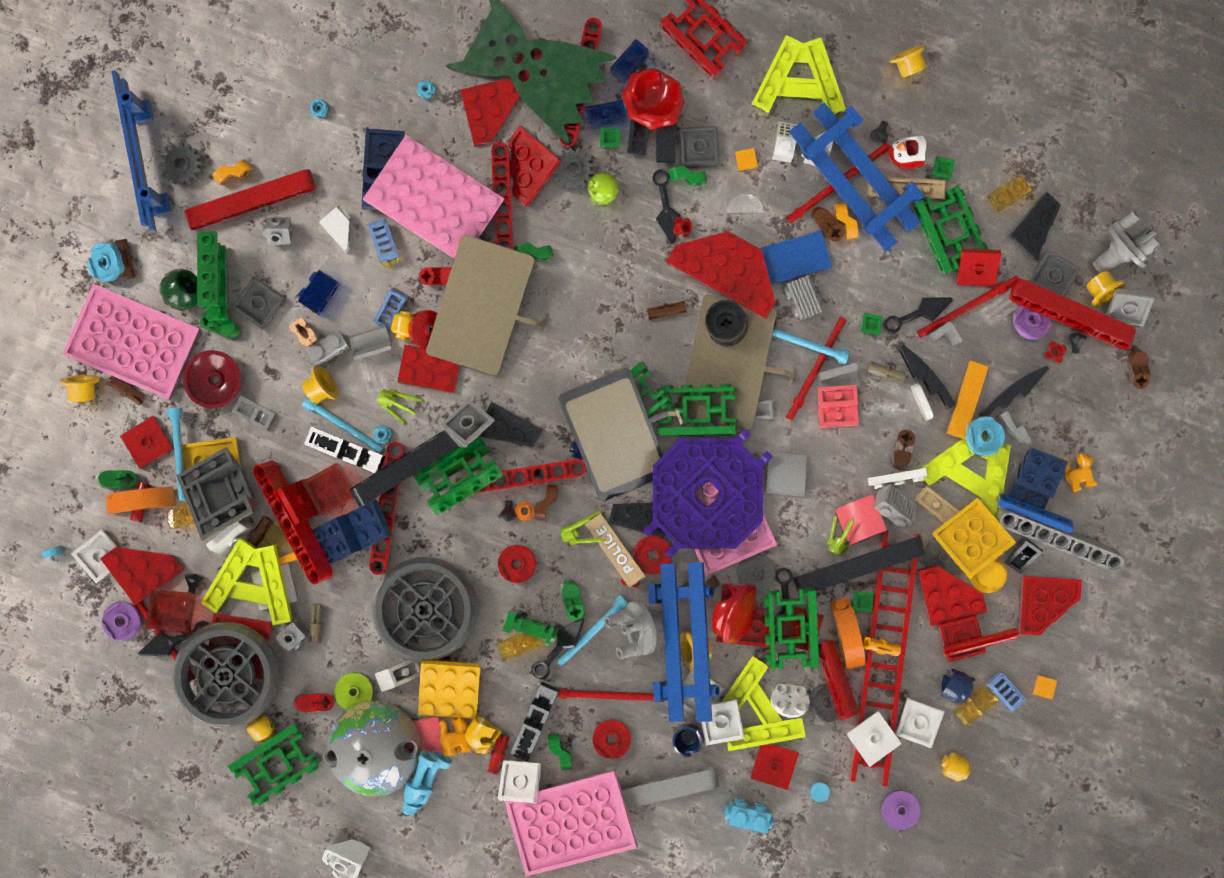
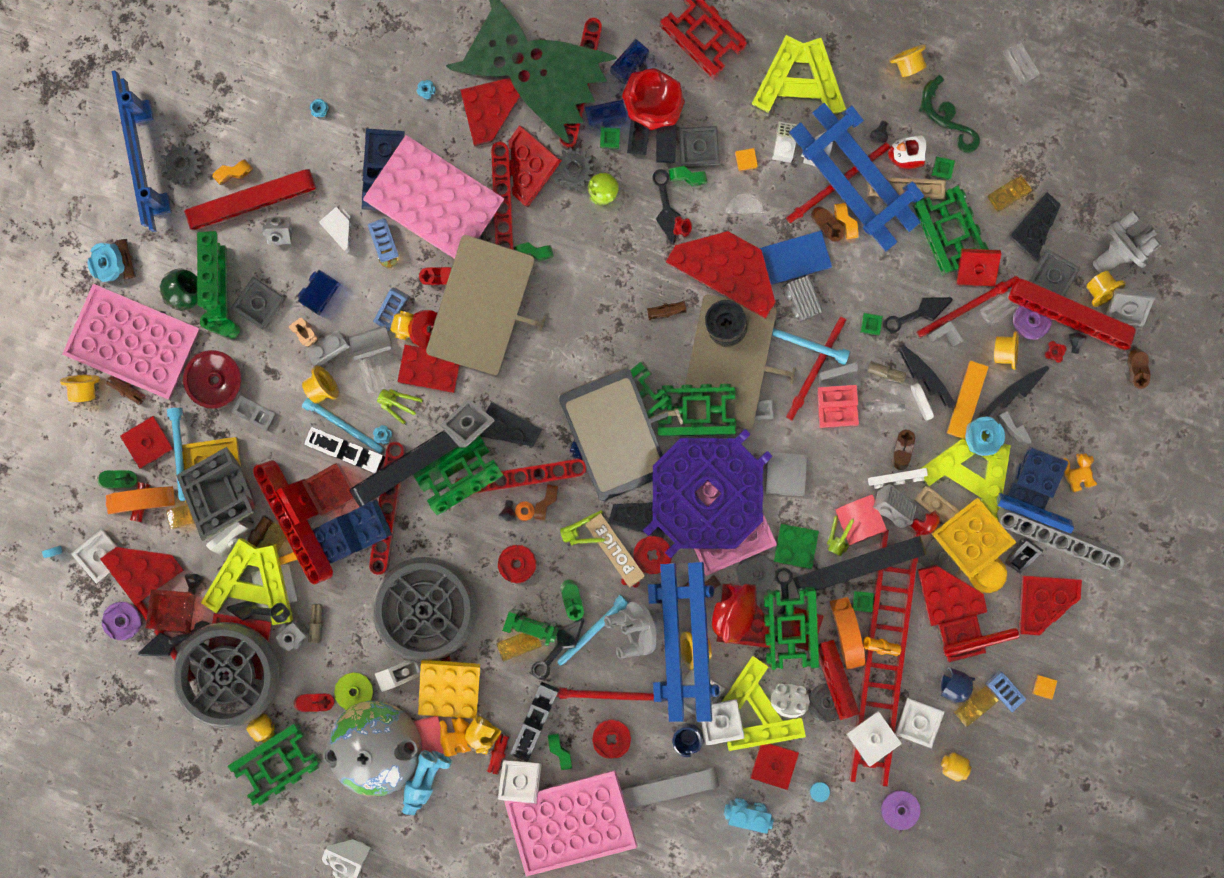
(247, 609): none -> black piece
(796, 546): none -> green plate
(926, 526): none -> red hair
(945, 121): none -> dark green plant
(1007, 350): none -> yellow piece
(1026, 57): none -> clear tile

